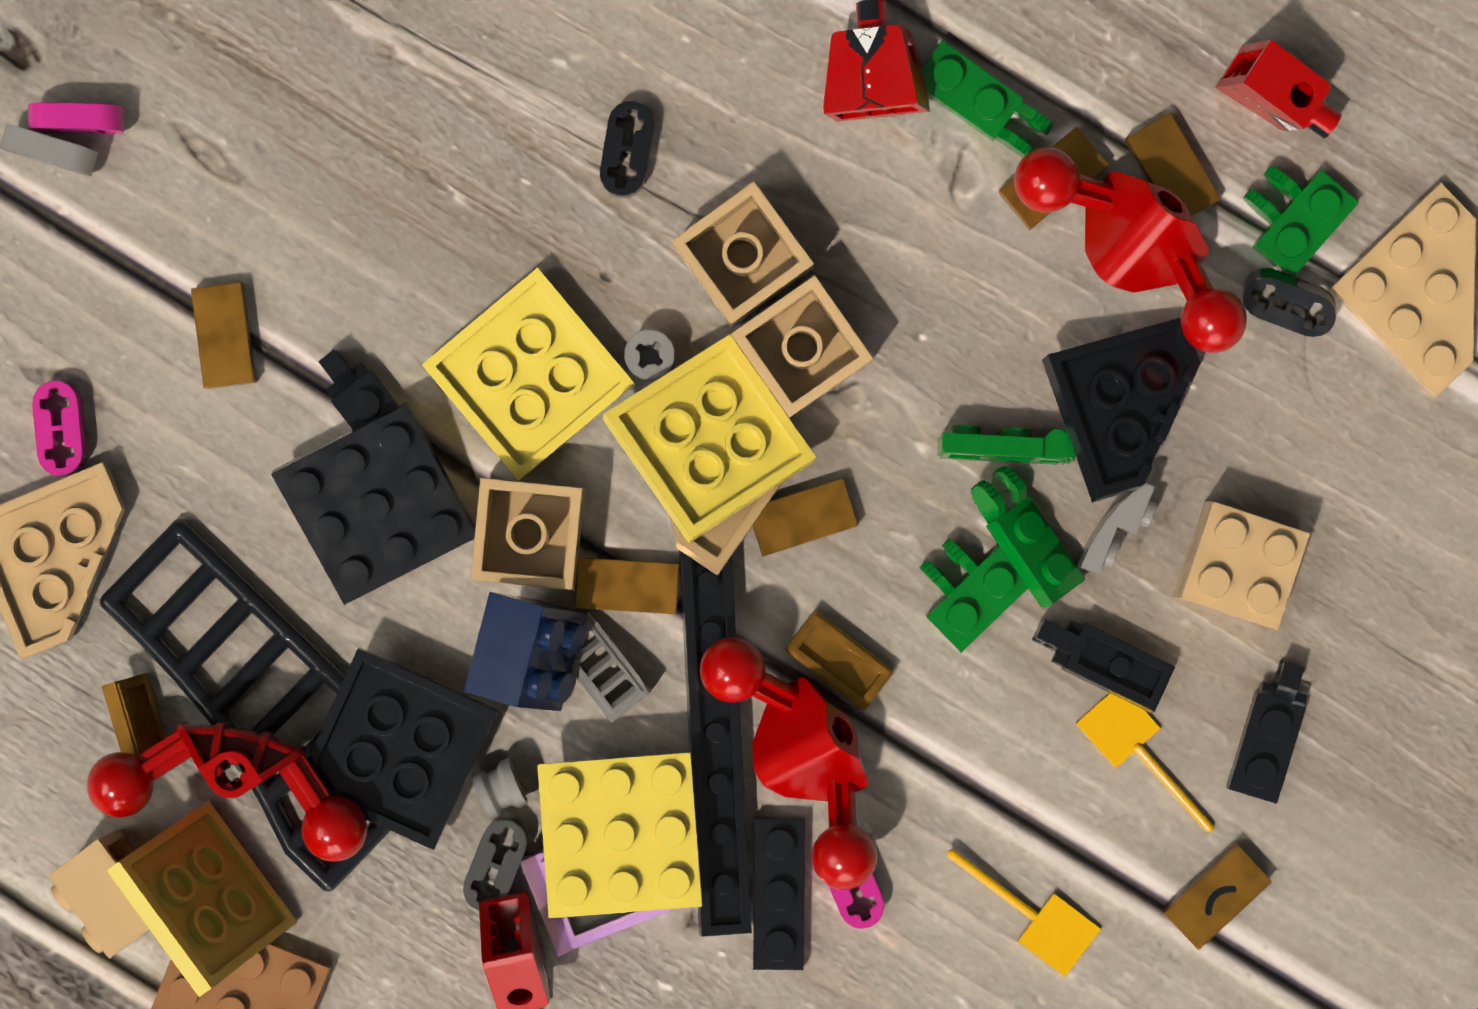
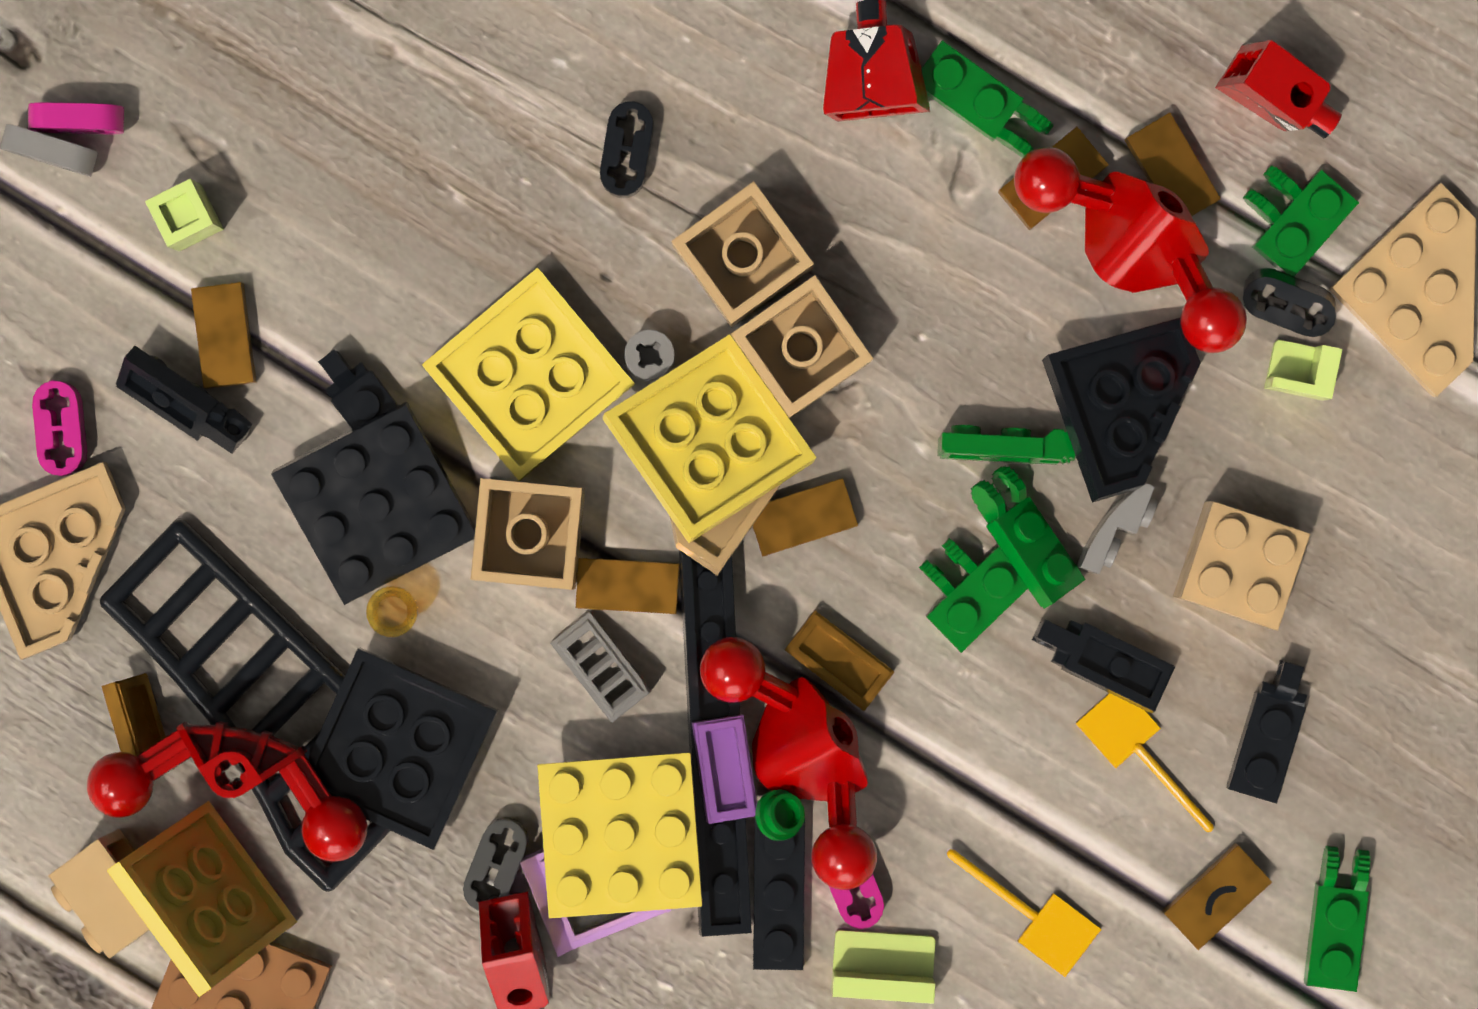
(180, 401): none -> black hinge
(184, 215): none -> yellowish green panel
(375, 615): none -> clear yellow piece
(499, 788): light grey wheel -> none
(525, 652): dark blue brick -> none
(724, 768): none -> medium lavender tile
(779, 815): none -> green plate
(883, 966): none -> yellowish green panel
(1303, 369): none -> yellowish green panel
(1337, 924): none -> green hinge

